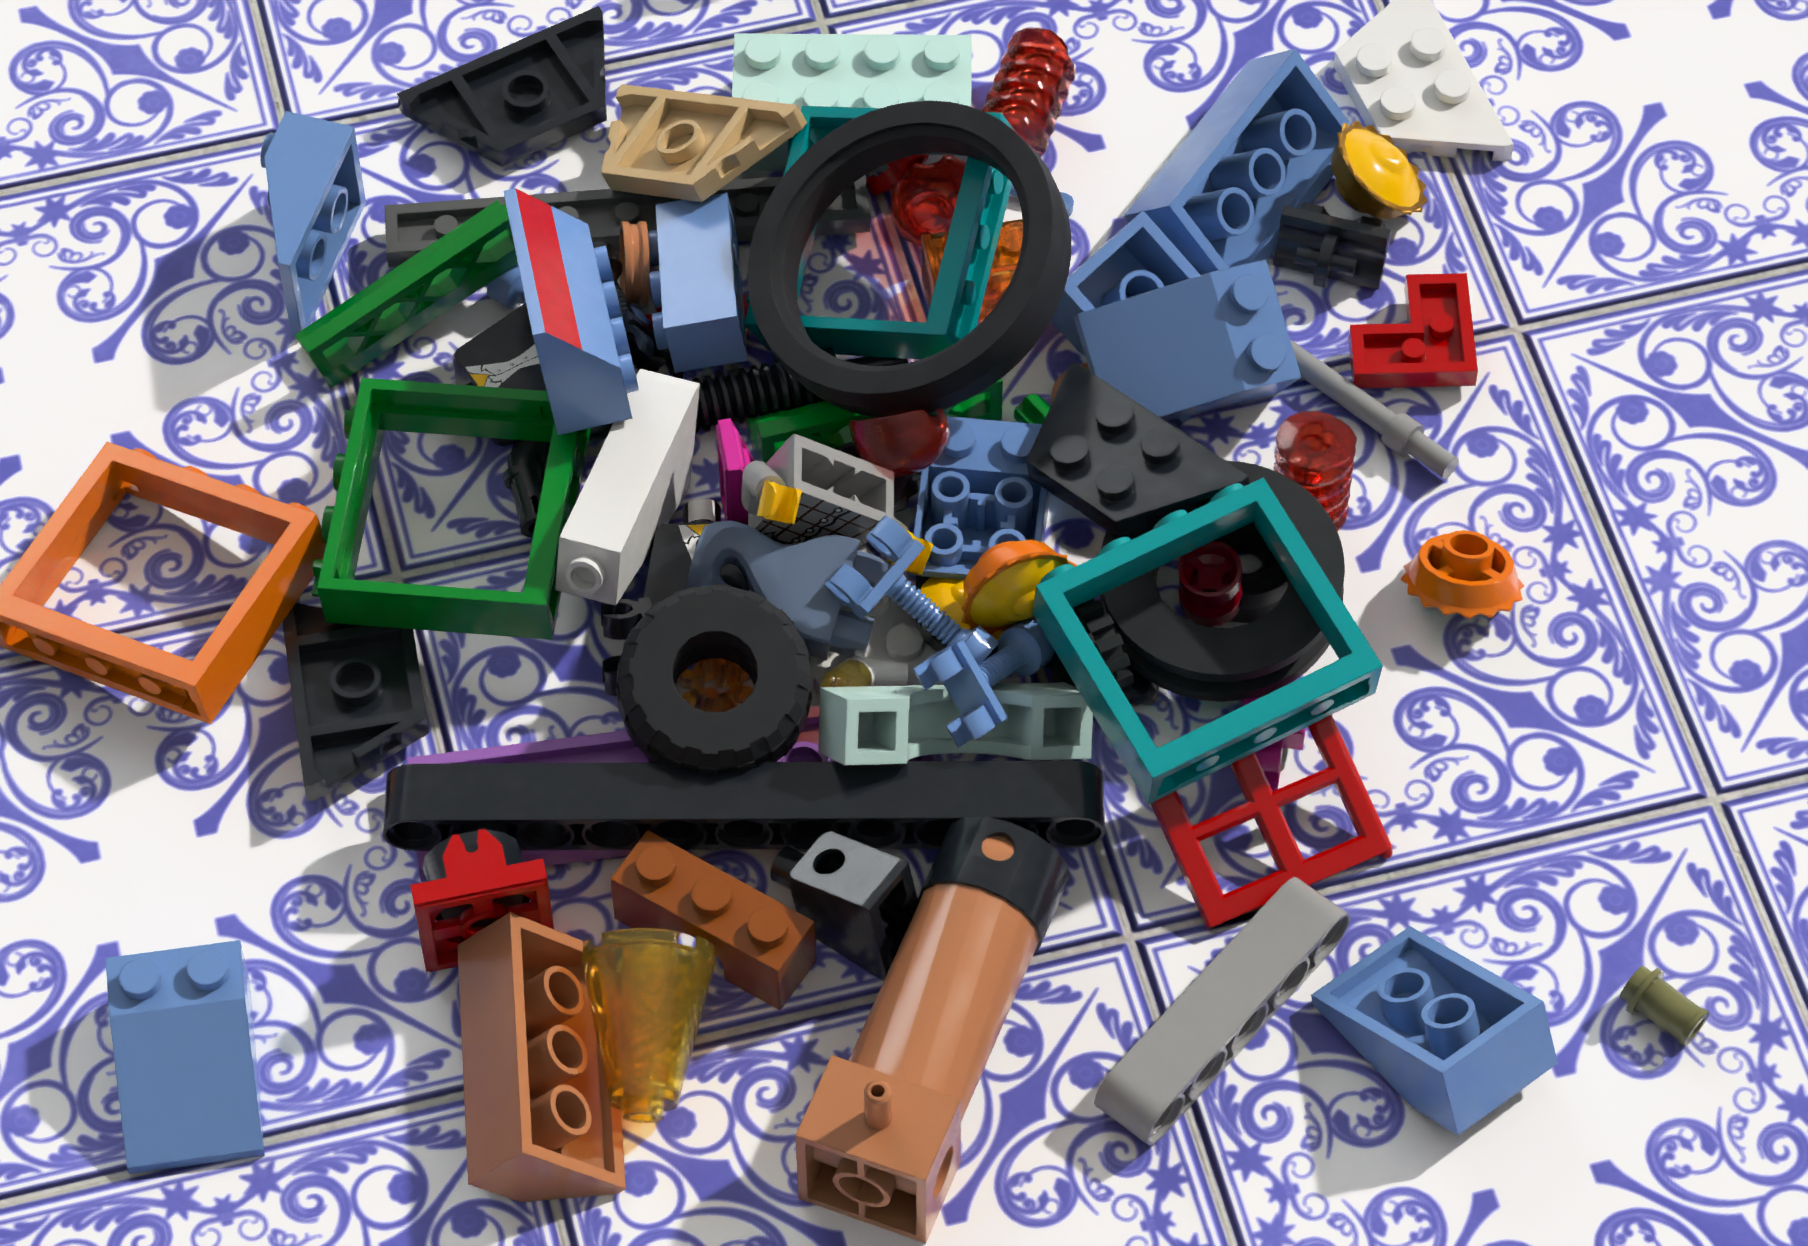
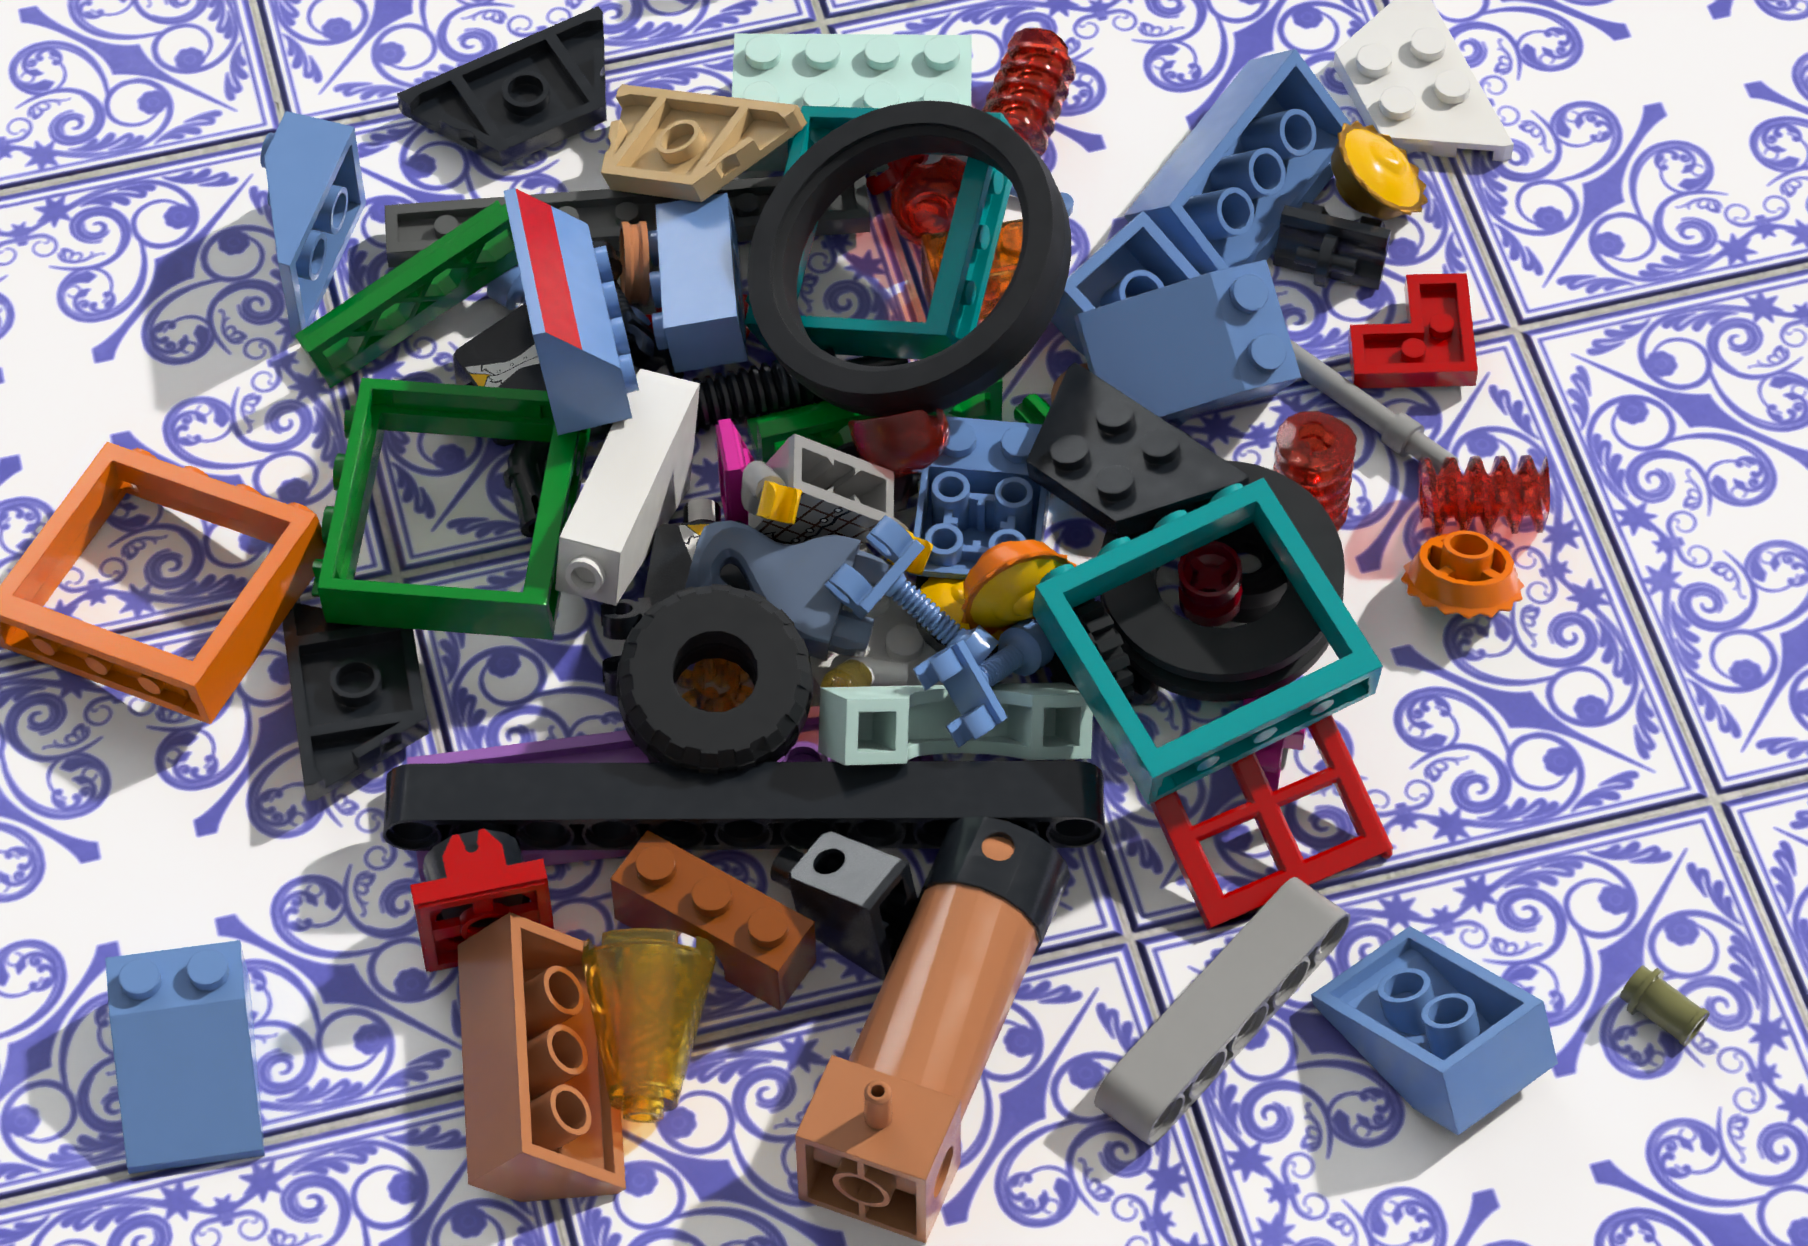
(1484, 494): none -> clear red piece

